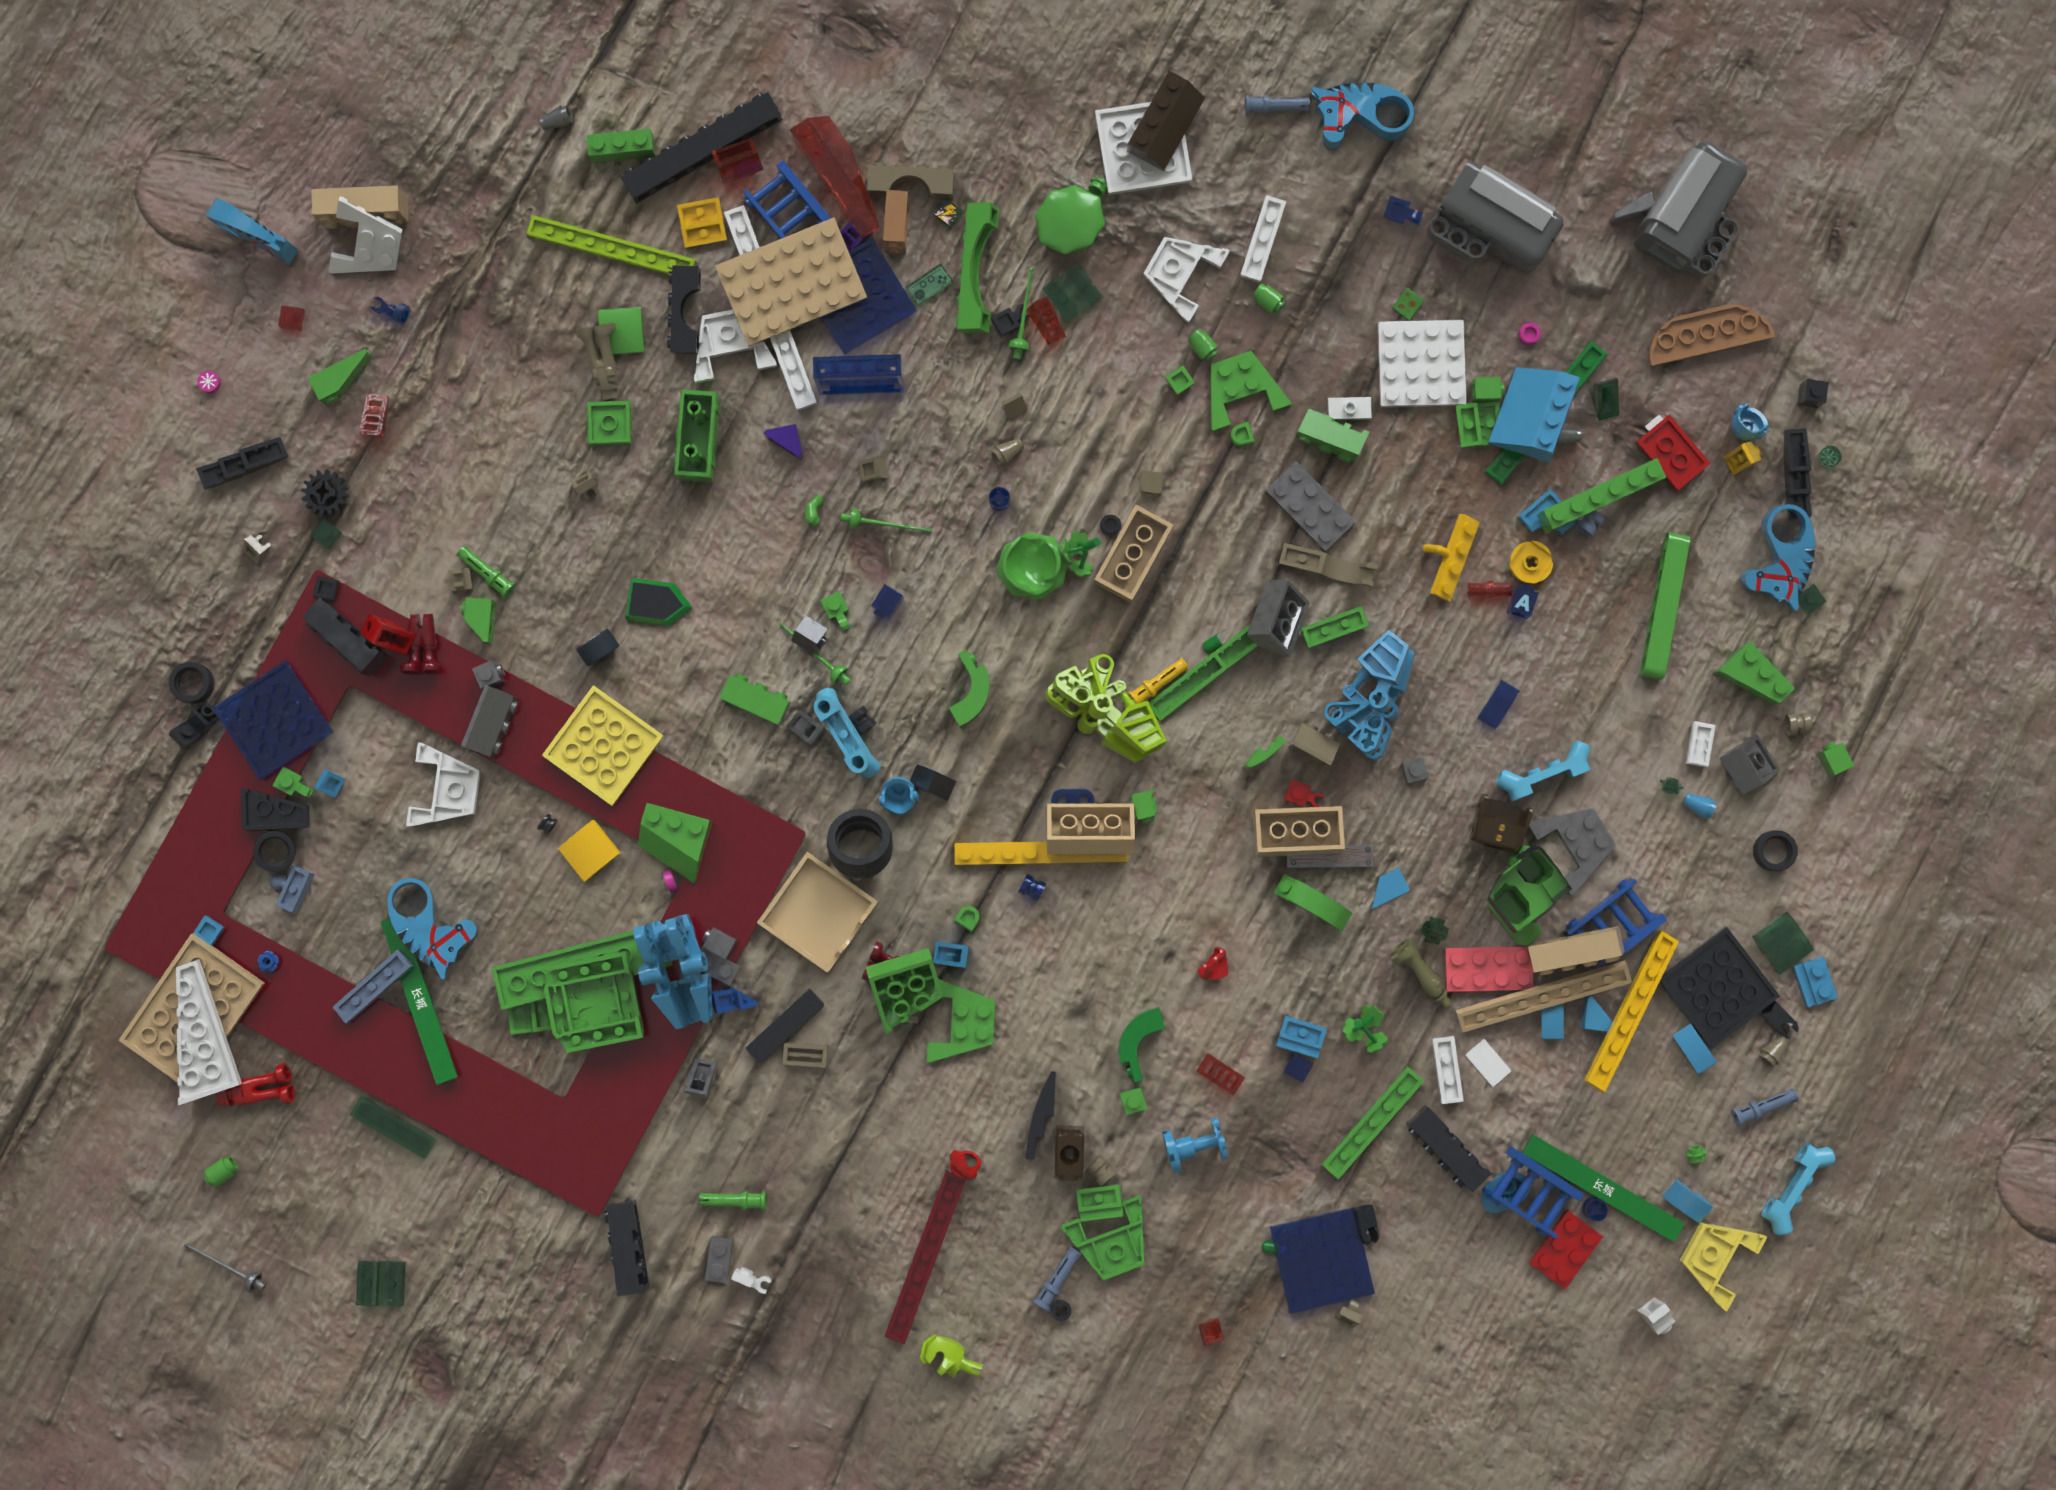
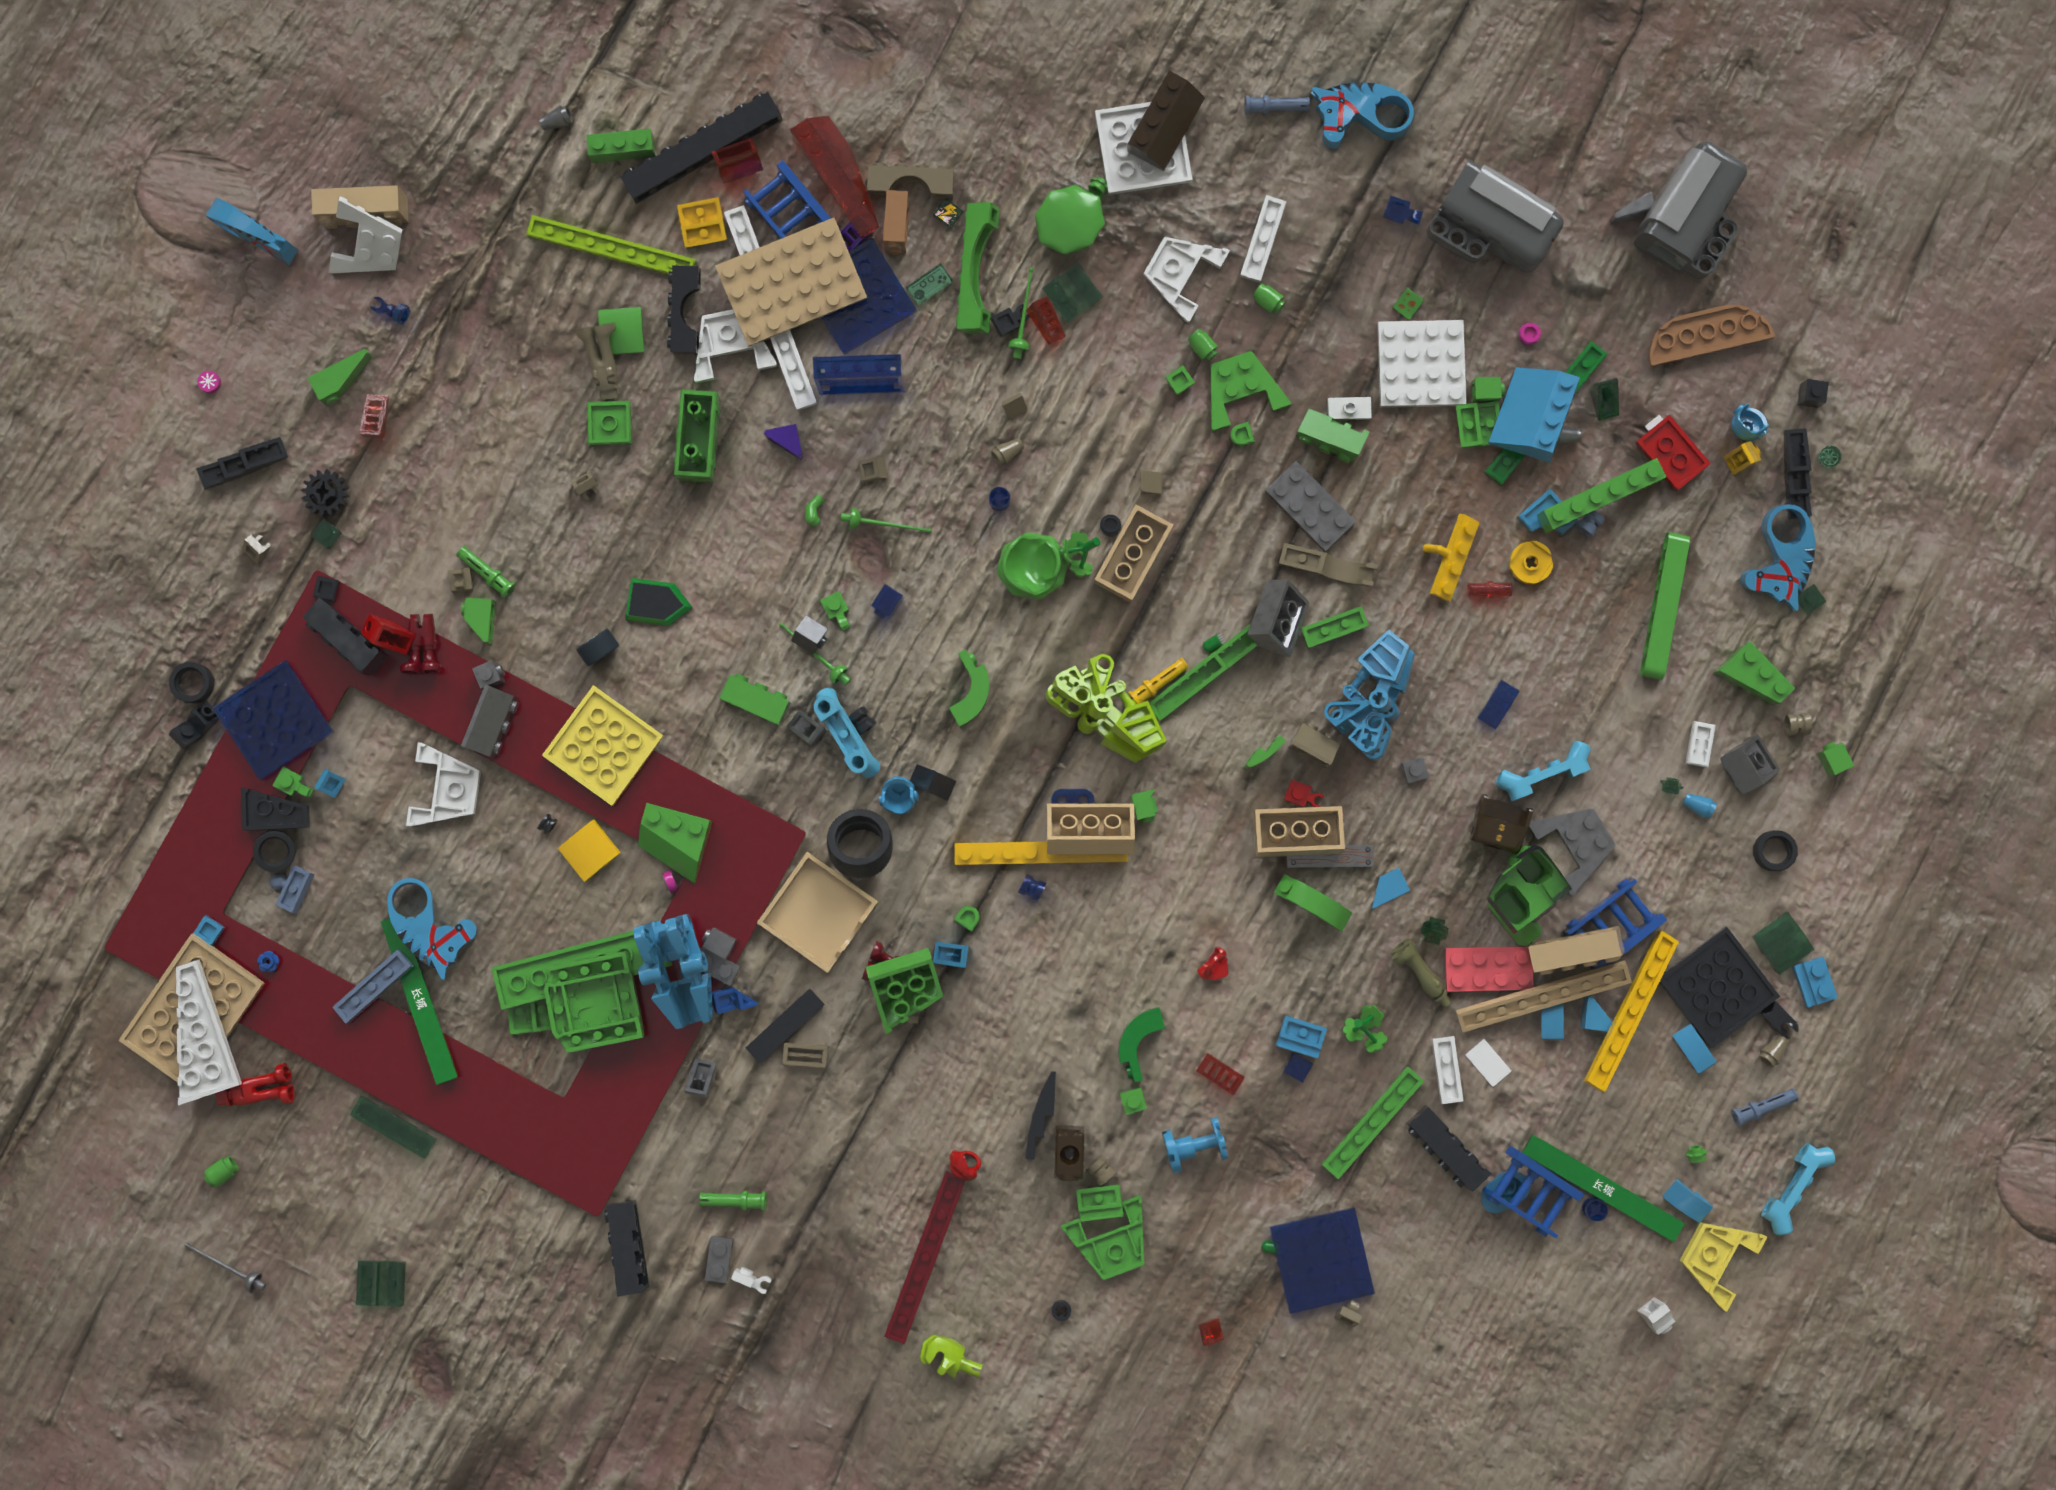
(291, 318): clear red plate -> none
(971, 1023): bright green wing -> none
(1052, 1287): sand blue pin -> none
(1366, 1224): black piece -> none
(1522, 601): clear blue brick -> none
(1565, 1255): red plate -> none

